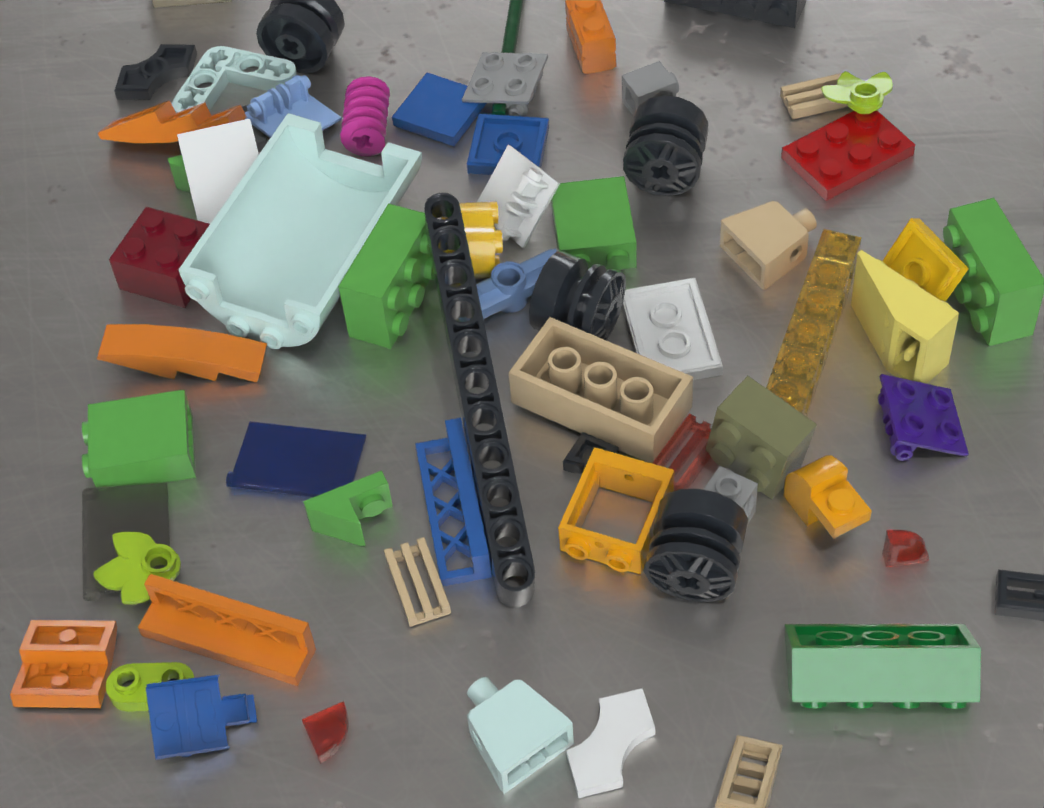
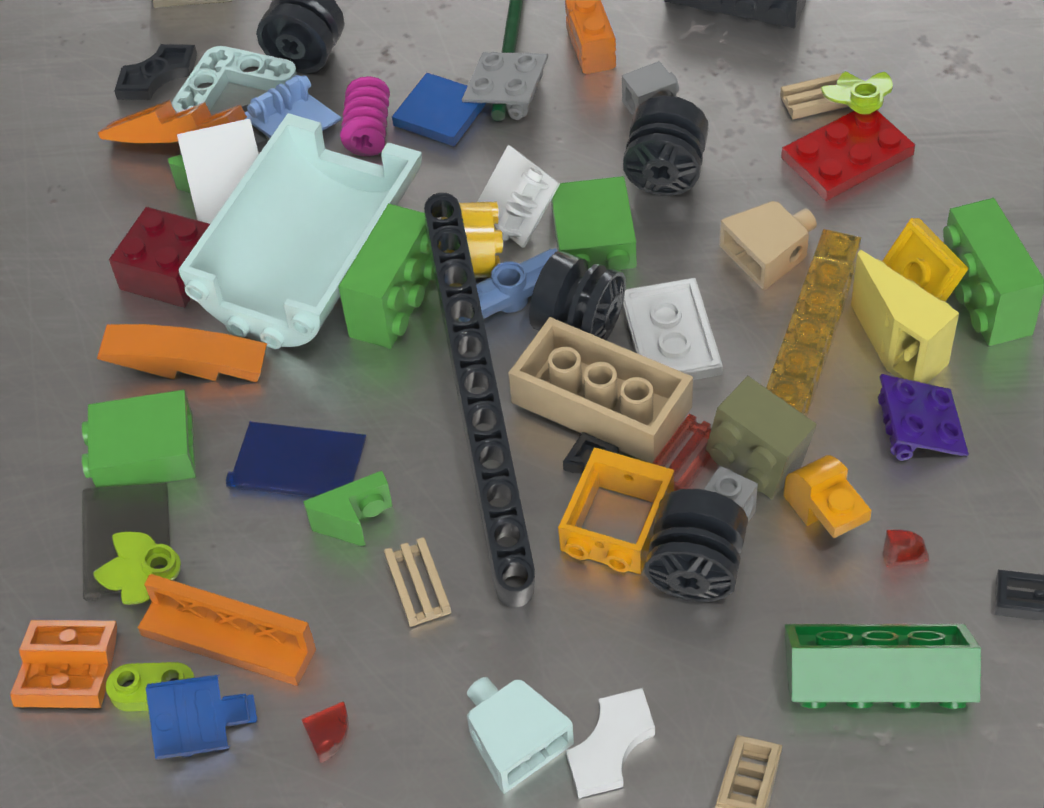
(466, 497): blue fence -> none
(496, 132): blue tile -> none

